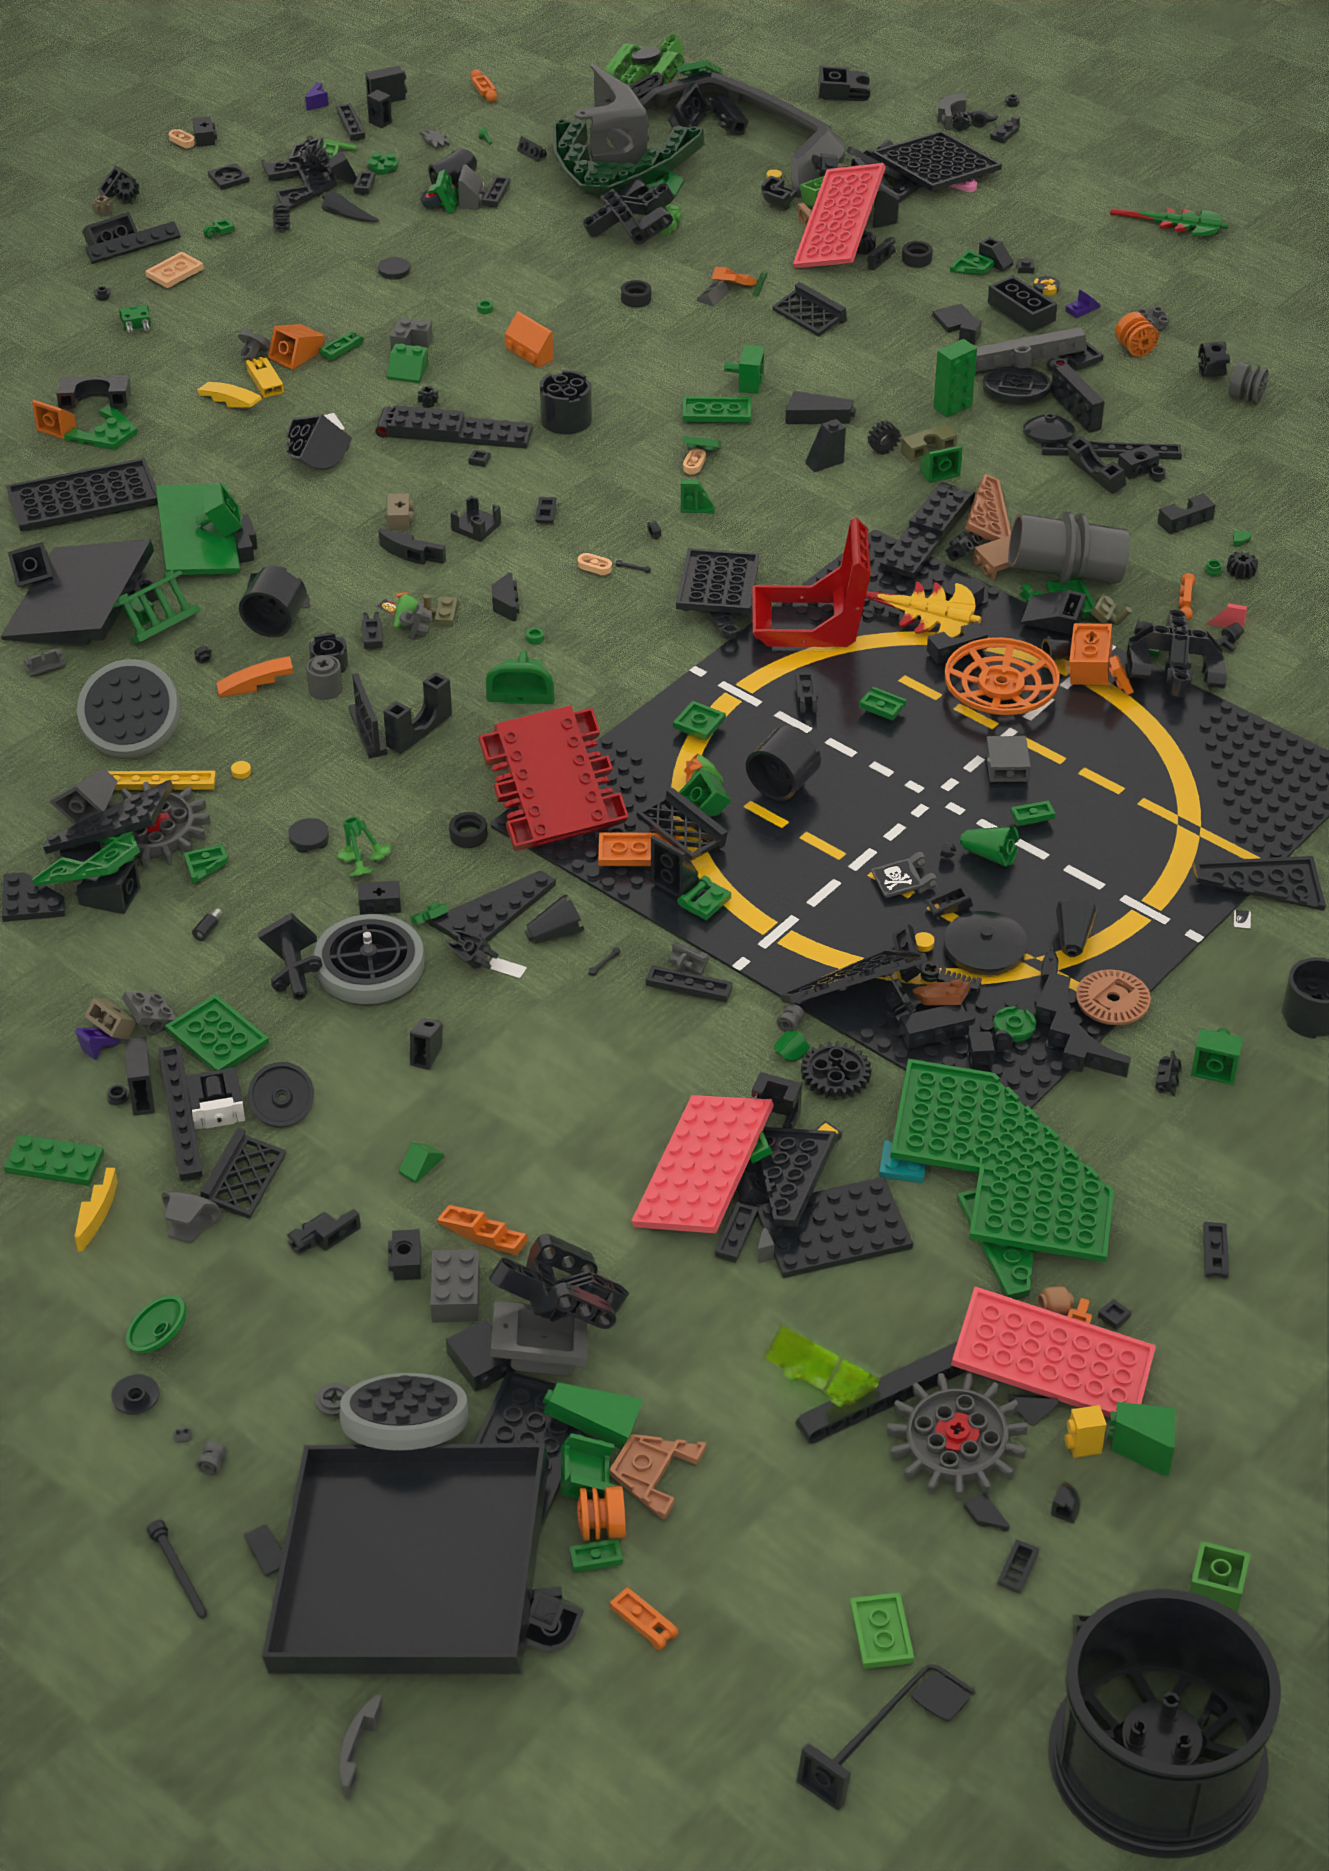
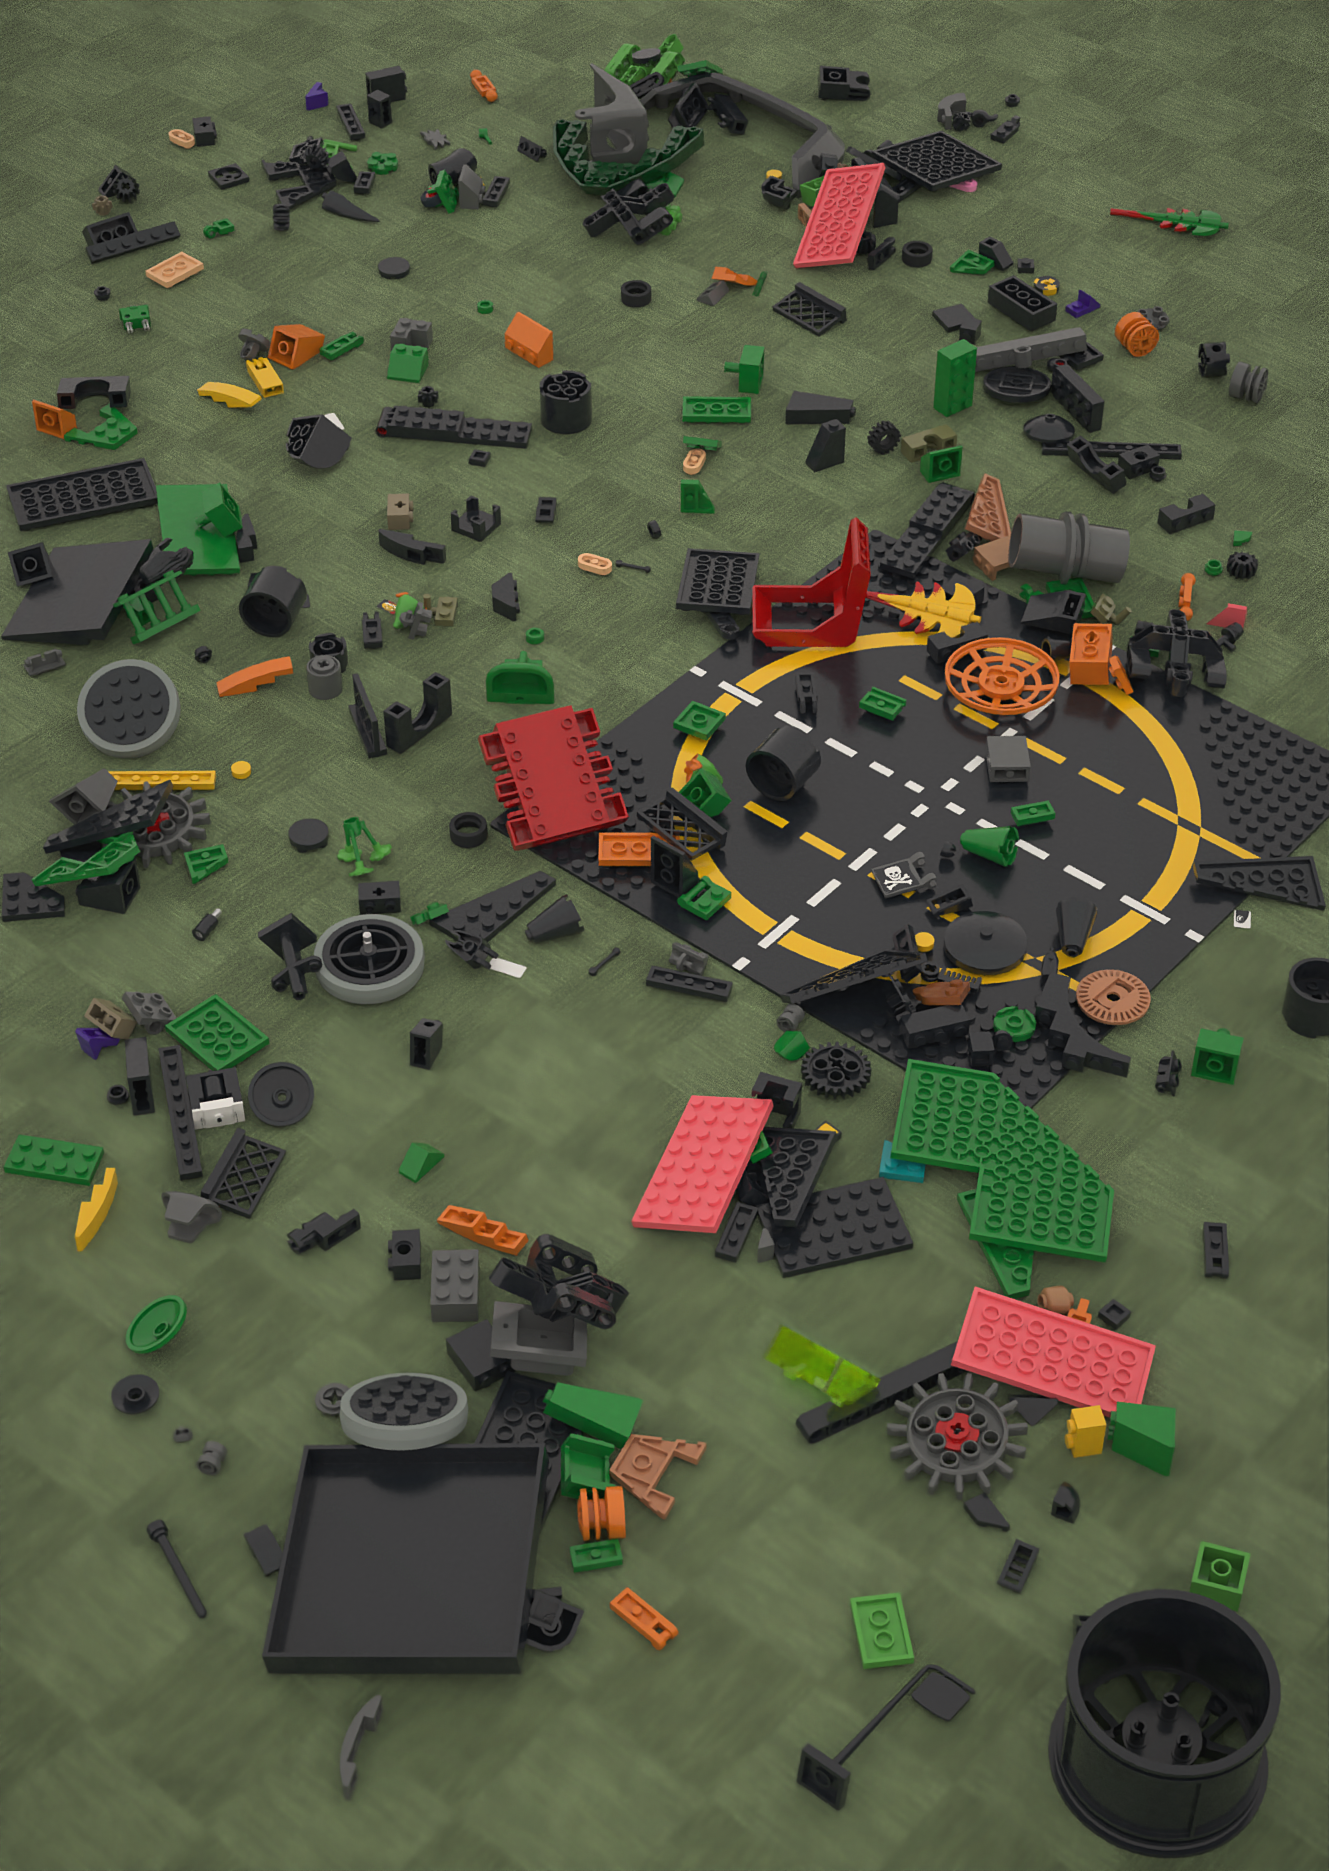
(165, 561): none -> black hair

